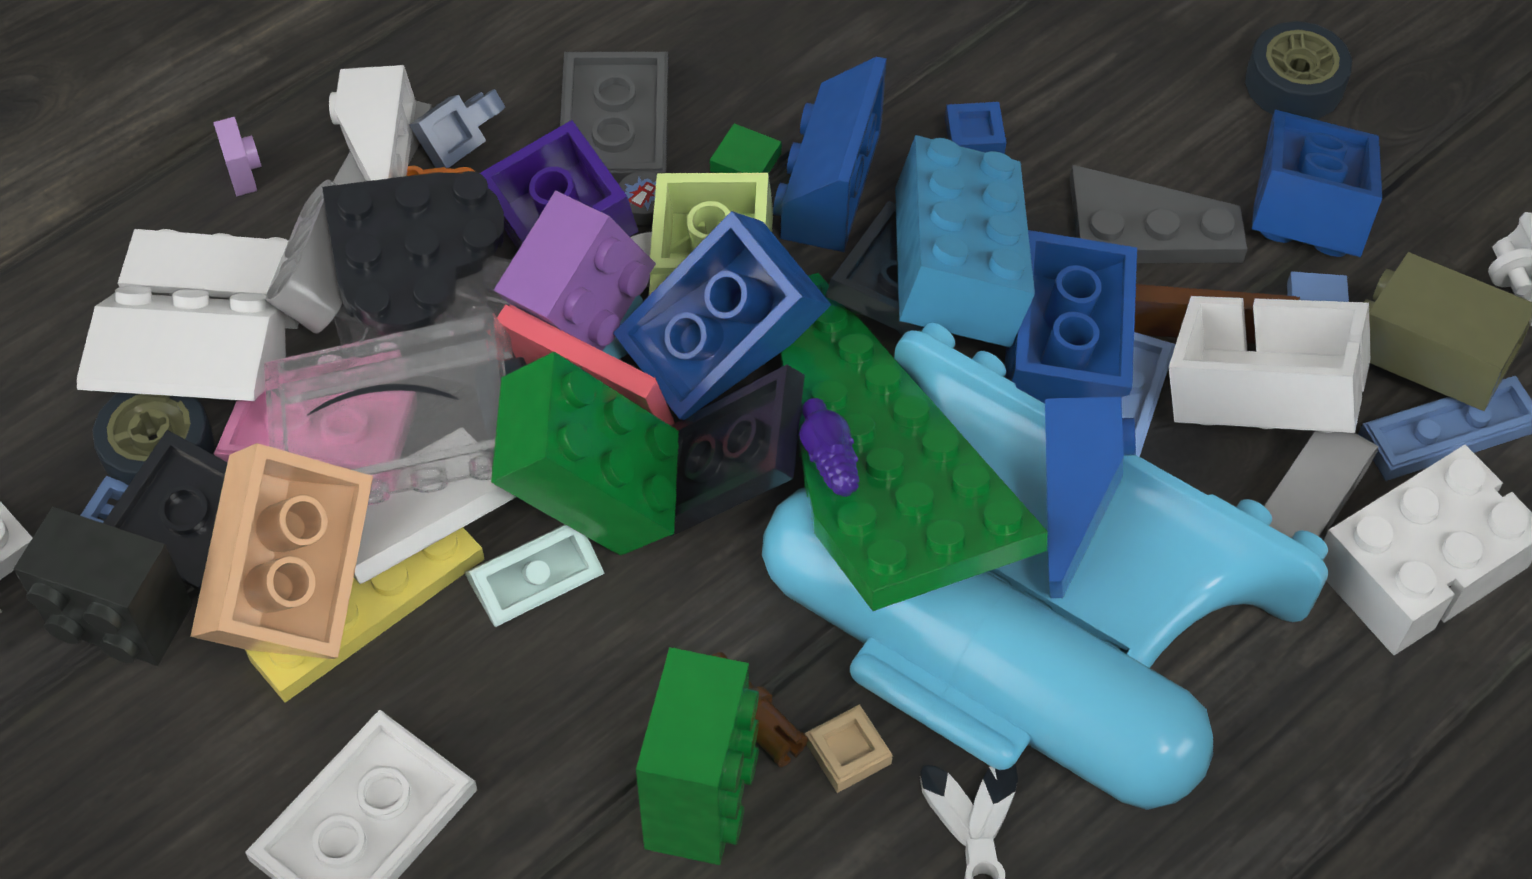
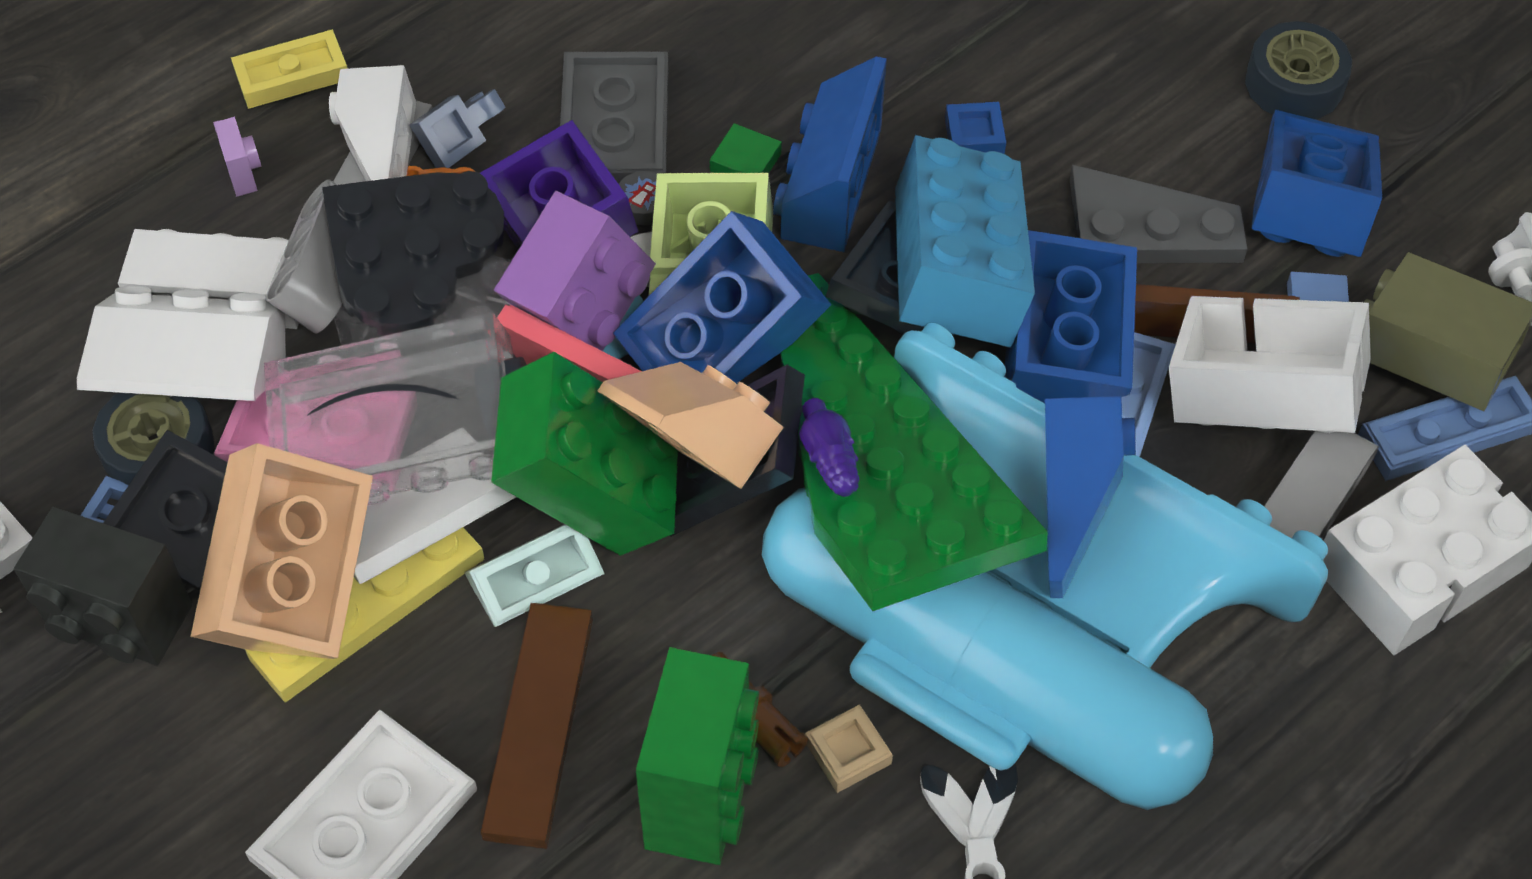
(289, 68): none -> light yellow plate
(537, 726): none -> reddish brown tile
(700, 416): none -> light nougat slope

